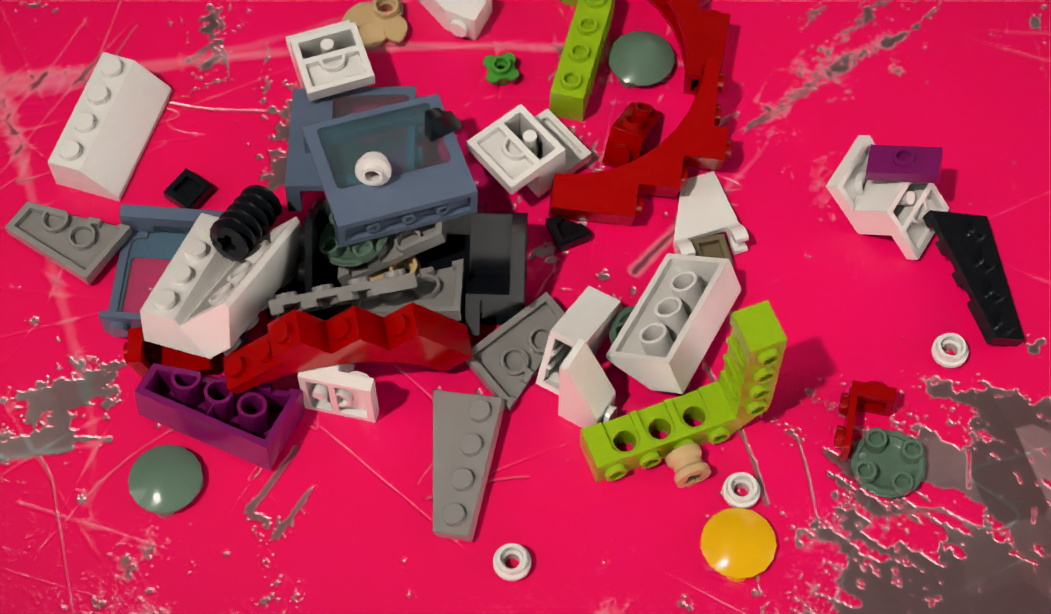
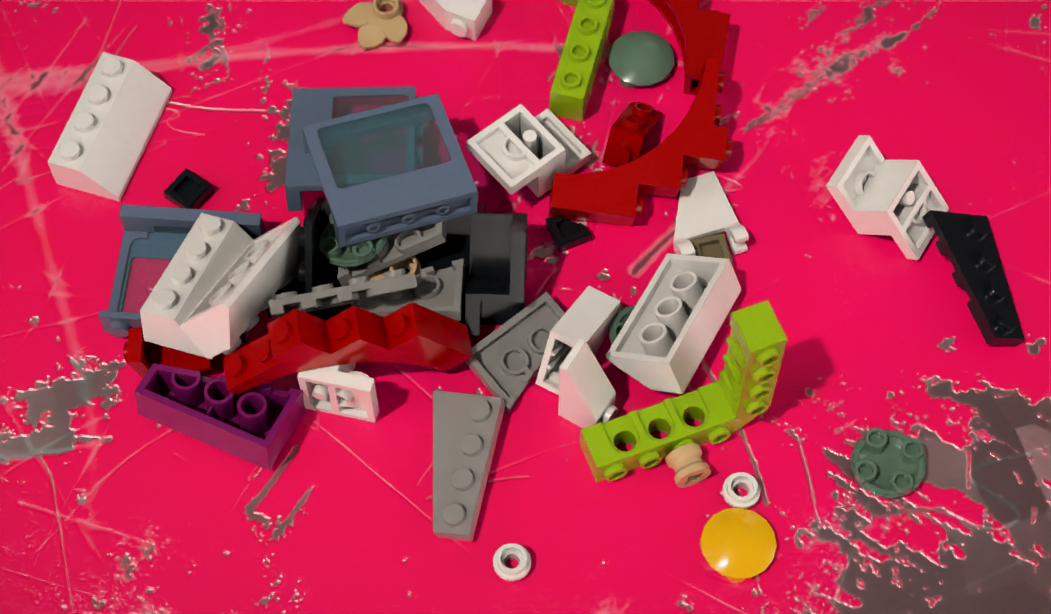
(68, 240): light grey wing -> none
(165, 479): sand green dish -> none
(245, 222): black piece -> none
(330, 60): white bracket -> none
(373, 169): white plate -> none
(440, 123): black tile -> none
(501, 76): bright green plate -> none
(867, 397): red bracket -> none
(904, 163): magenta plate -> none
(953, 342): white plate -> none

